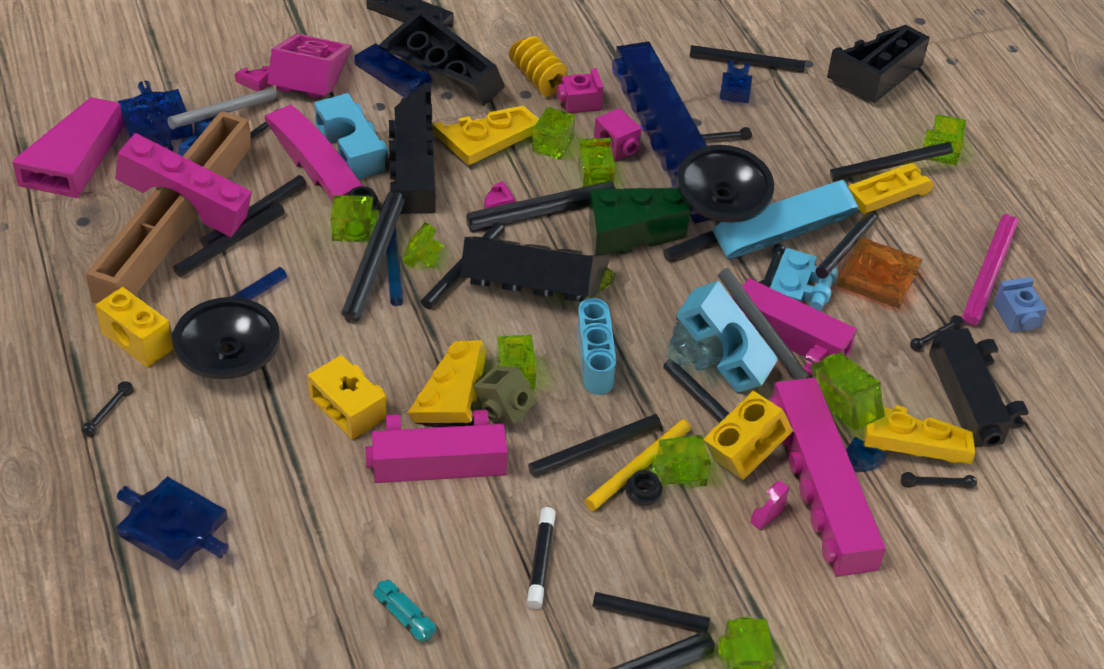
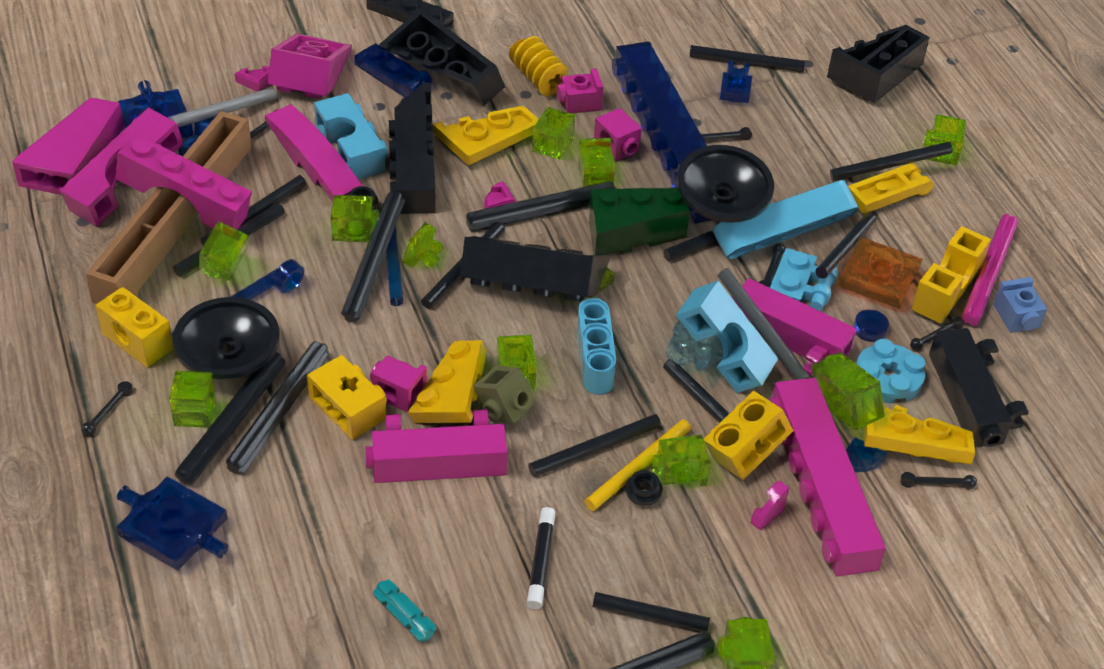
(92, 189): none -> dark pink arch
(192, 399): none -> clear neon green brick
(223, 251): none -> clear neon green brick
(228, 421): none -> black axle
(276, 408): none -> black axle
(288, 276): none -> clear blue tile
(399, 381): none -> dark pink brick
(871, 325): none -> clear blue tile
(907, 366): none -> medium azure plate
(947, 282): none -> yellow arch

